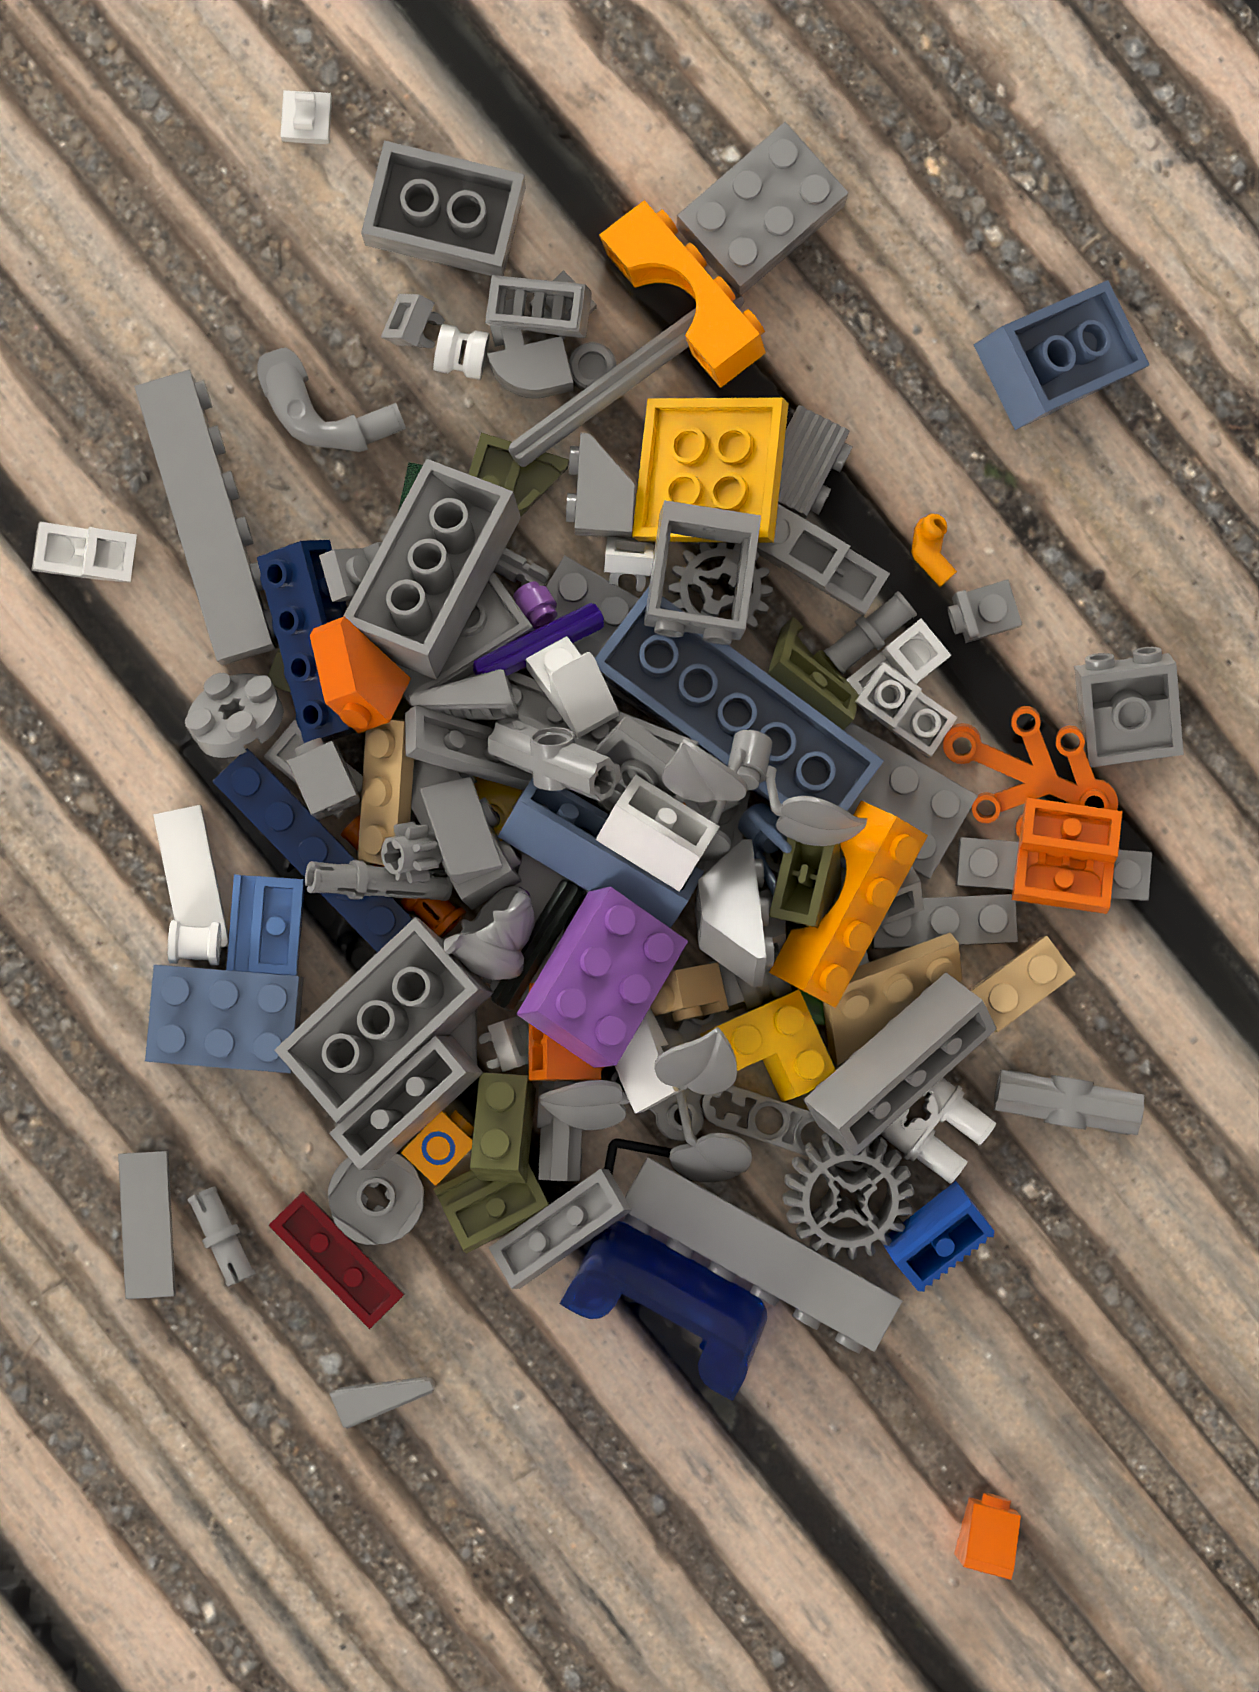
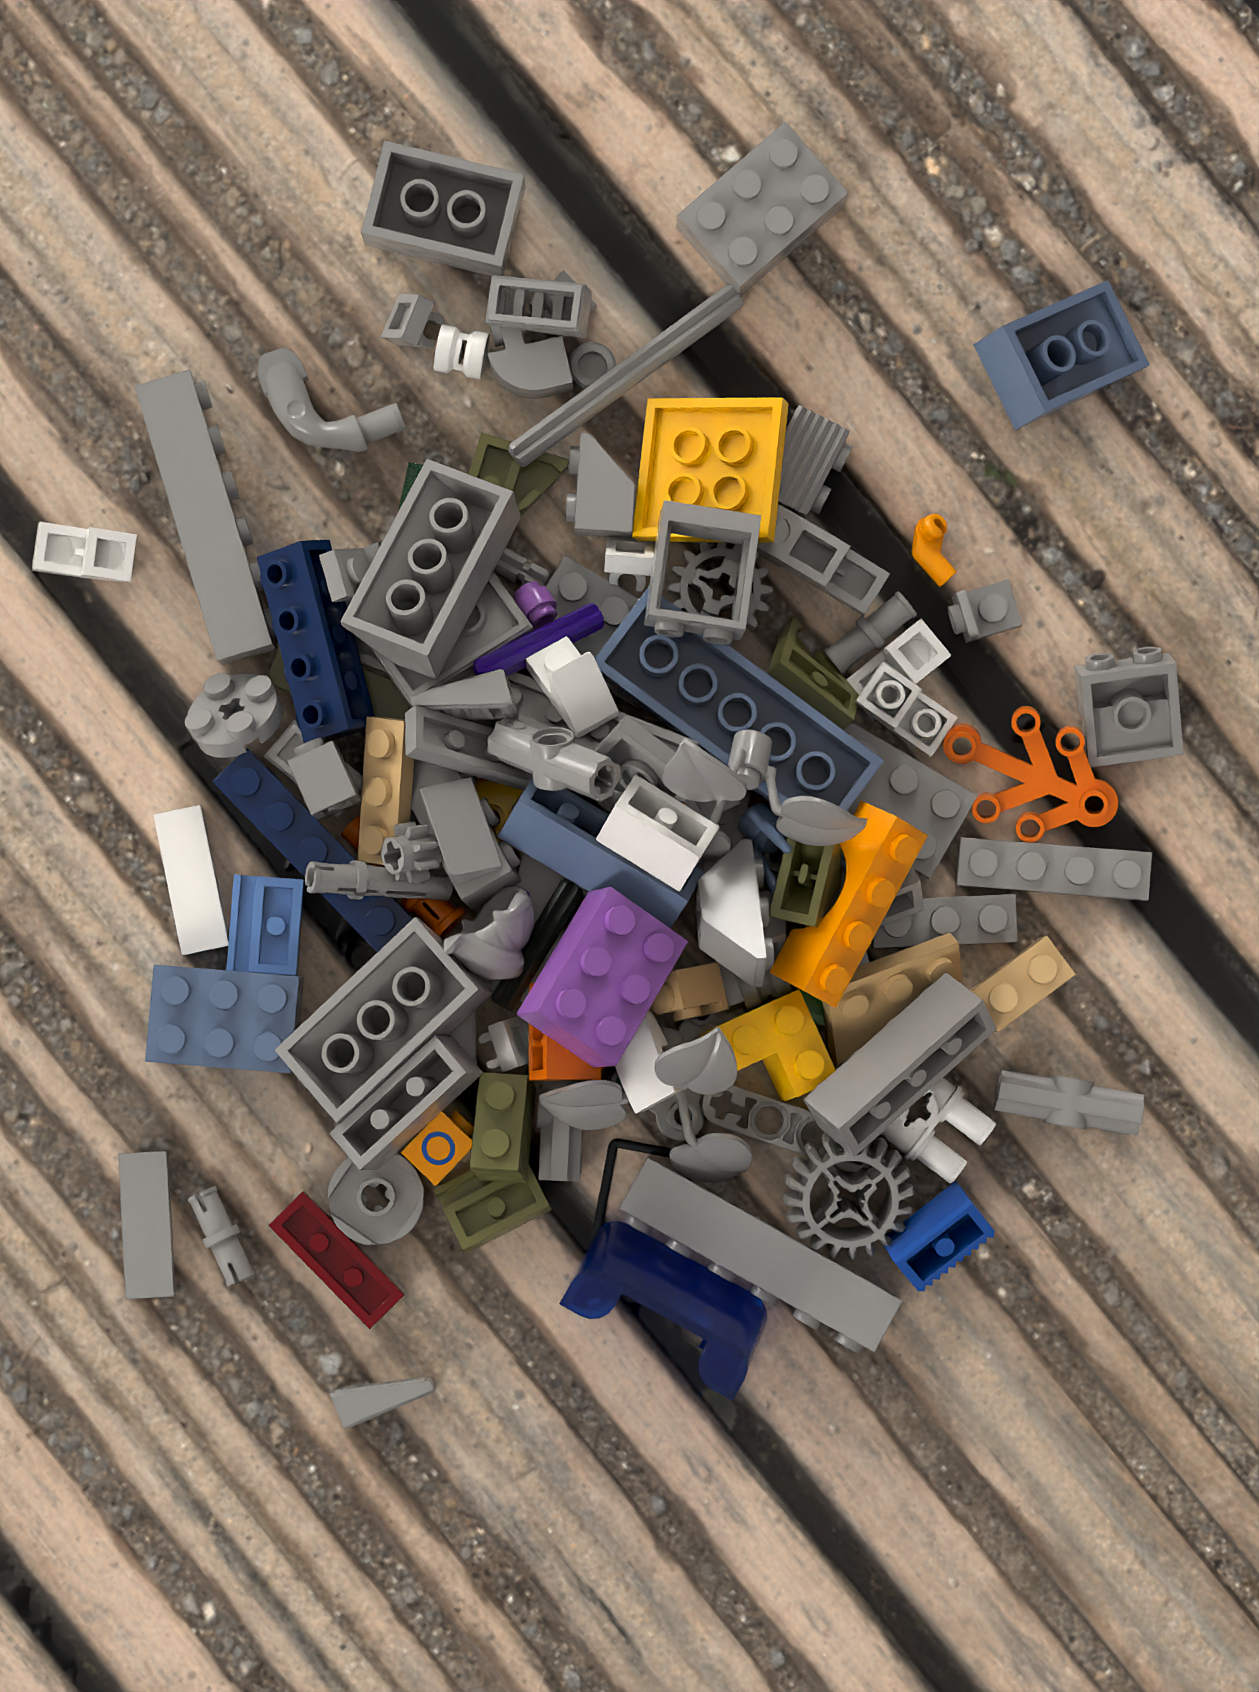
(194, 942): white bush -> none
(306, 117): white tile -> none
(356, 675): orange slope -> none
(560, 1228): light grey plate -> none
(649, 252): light orange arch -> none
(989, 1536): orange slope -> none
(1066, 855): orange slope -> none

